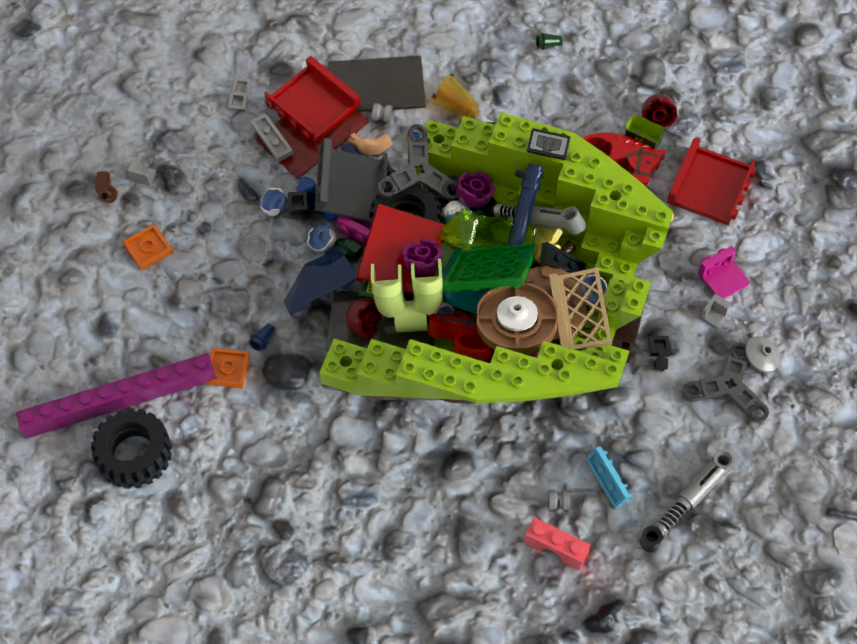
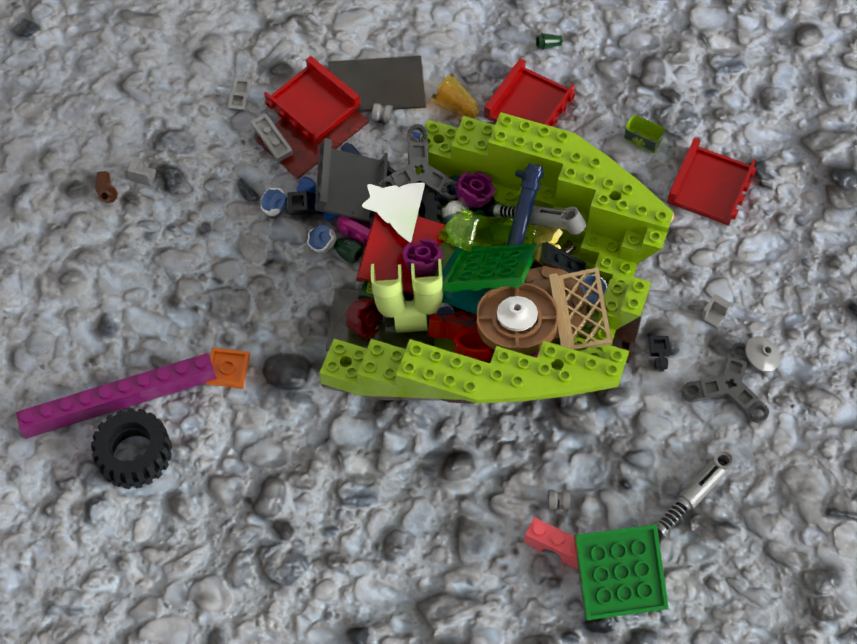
(147, 247): orange tile -> none
(262, 337): dark blue cone -> none
(320, 278): dark blue wedge -> none
(371, 146): light nougat arm -> none
(397, 206): none -> white sticker
(529, 97): none -> red panel
(548, 144): slope -> none
(608, 477): medium azure plate -> none
(621, 572): none -> green plate
(629, 153): red animal -> none
(659, 110): dark red cylinder -> none
(722, 273): dark pink bracket -> none

